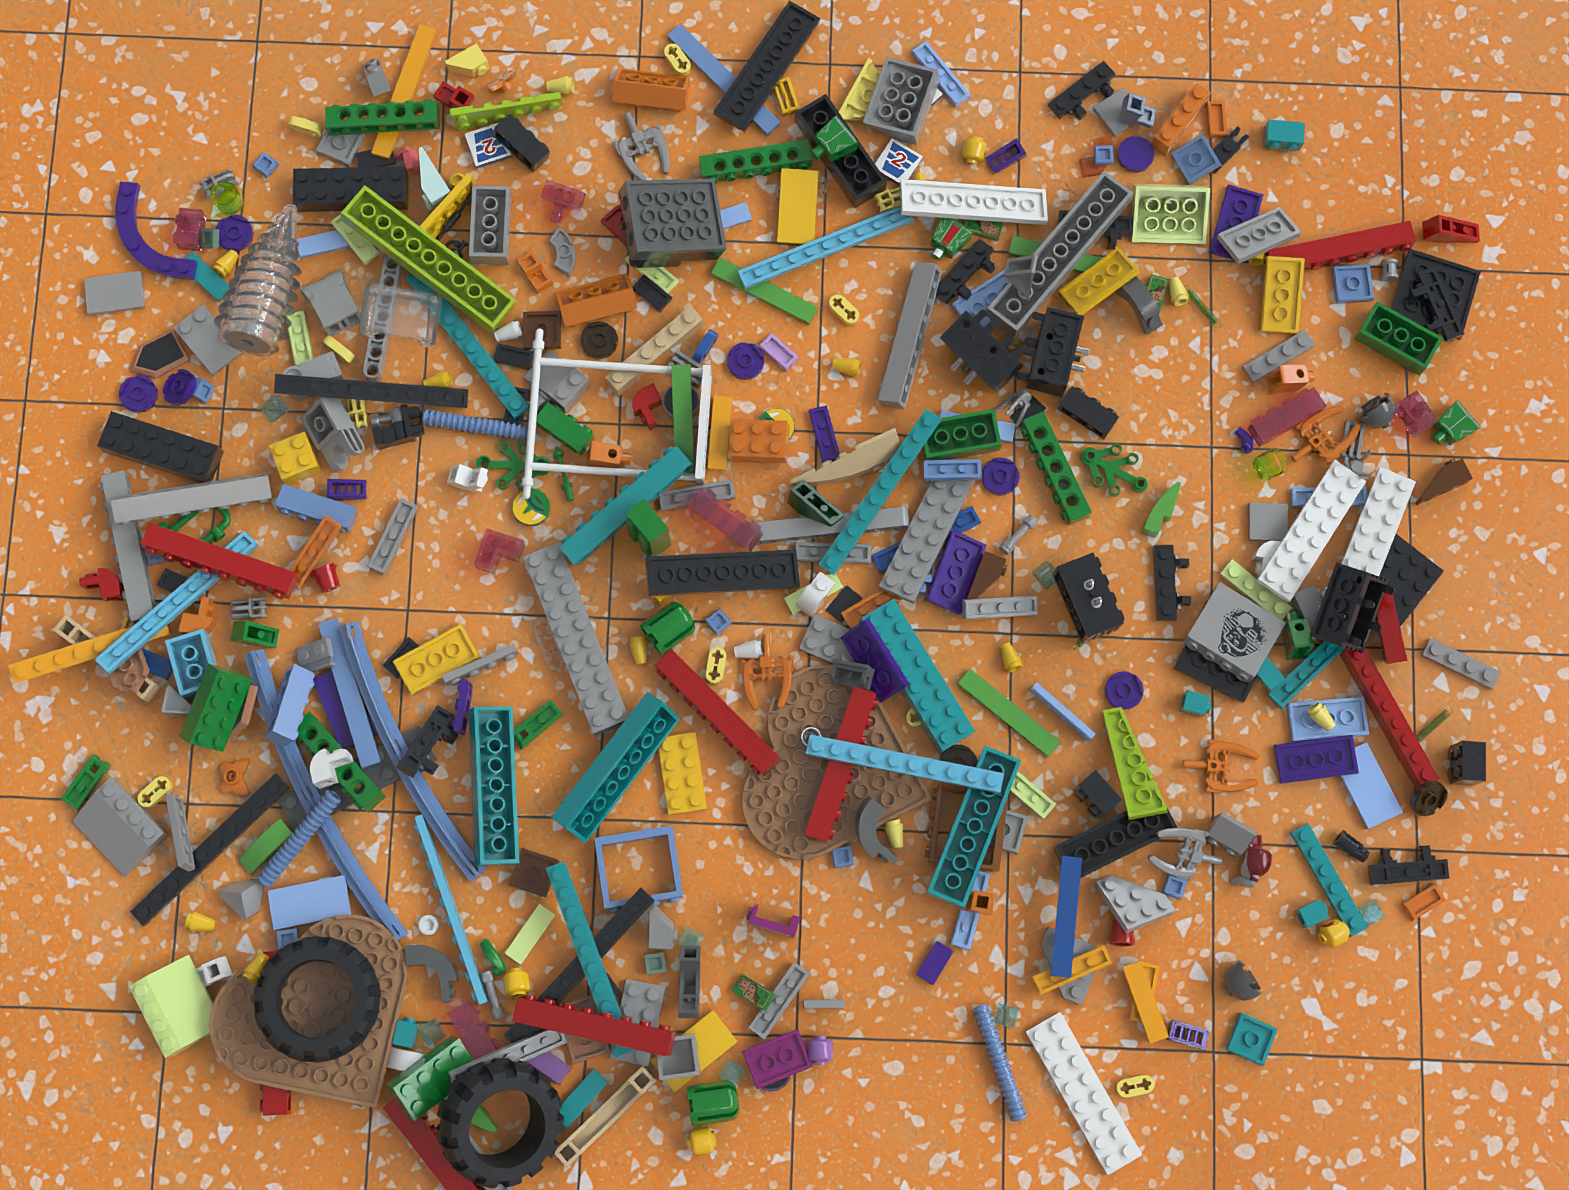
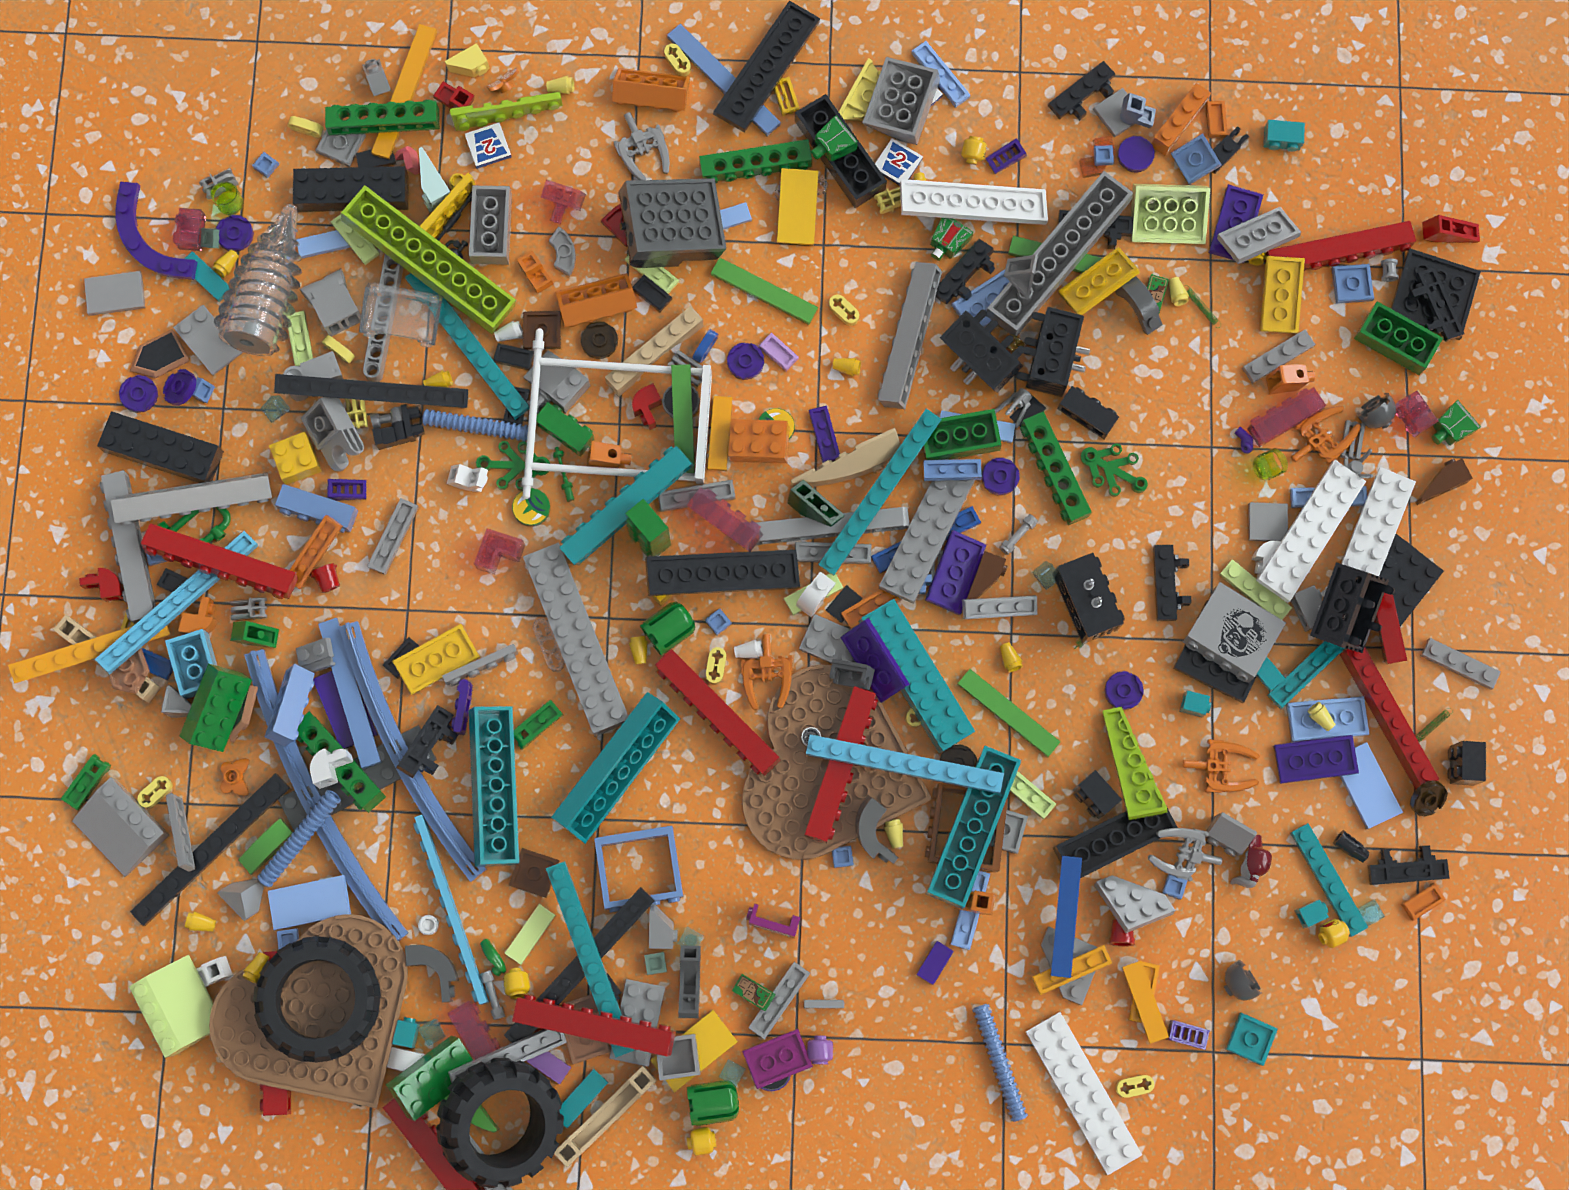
(521, 143): black brick -> none
(682, 774): yellow plate -> none
(823, 247): medium azure plate -> none
(985, 229): tile -> none
(1006, 1015): clear light blue slope -> none
(1062, 712): light blue tile -> none
(1161, 511): bright green slope -> none
(1297, 637): green torso -> none

